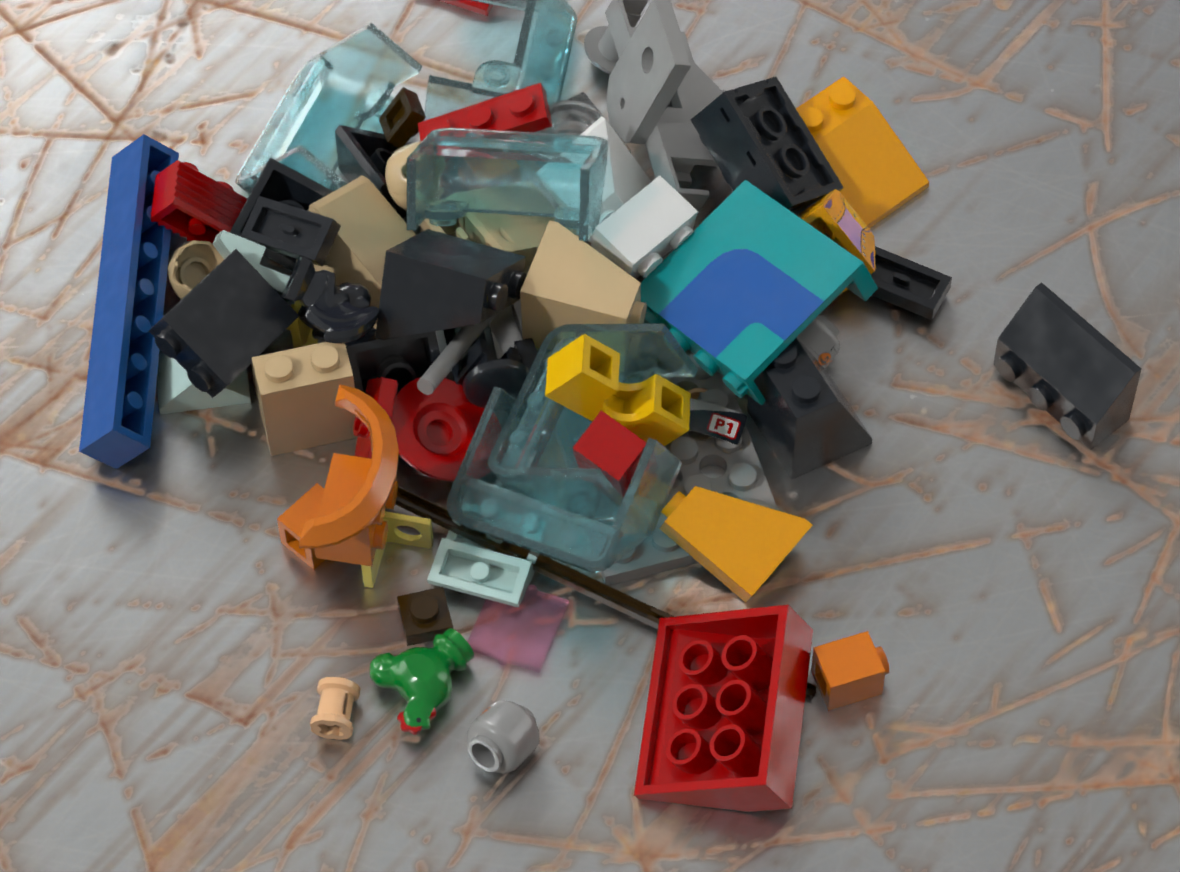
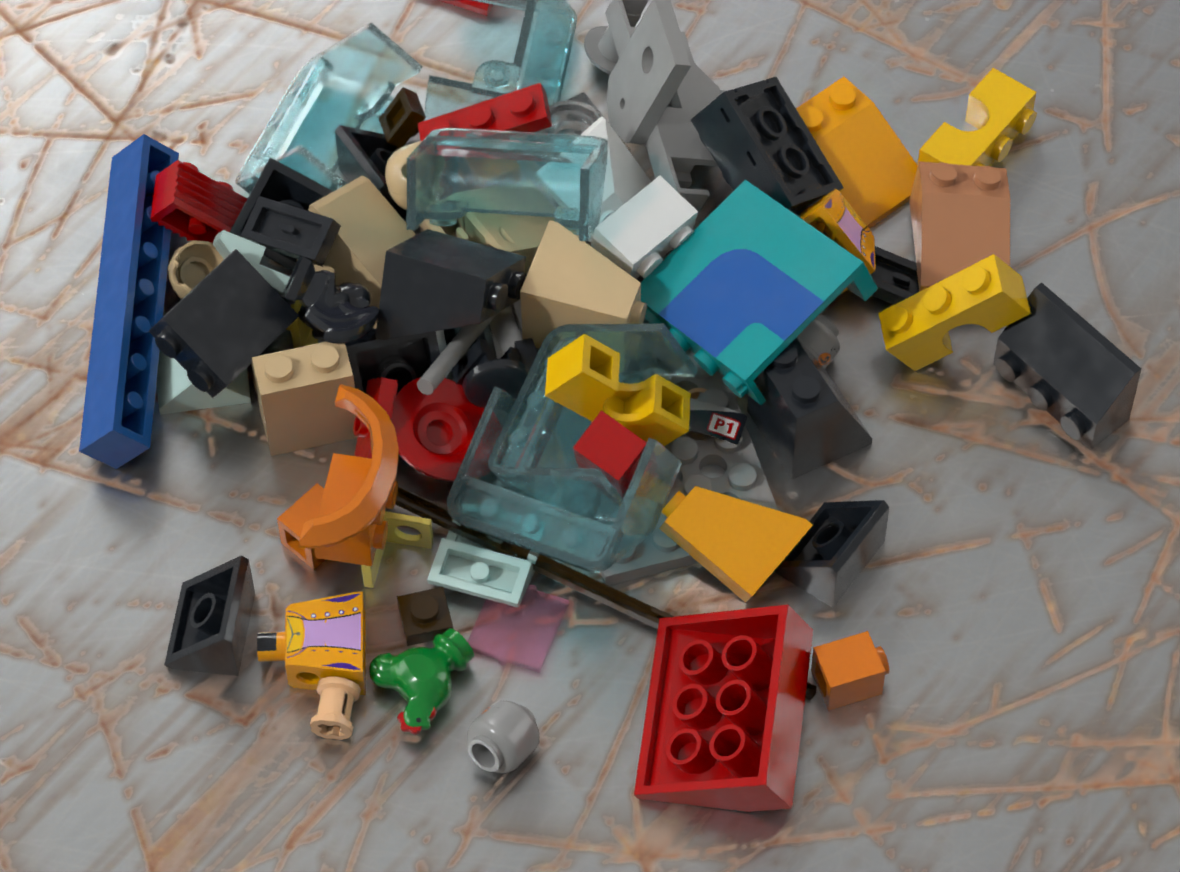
(213, 620): none -> black slope
(320, 641): none -> light orange torso
(836, 548): none -> black slope
(958, 218): none -> nougat slope
(980, 295): none -> yellow arch
(998, 110): none -> yellow arch

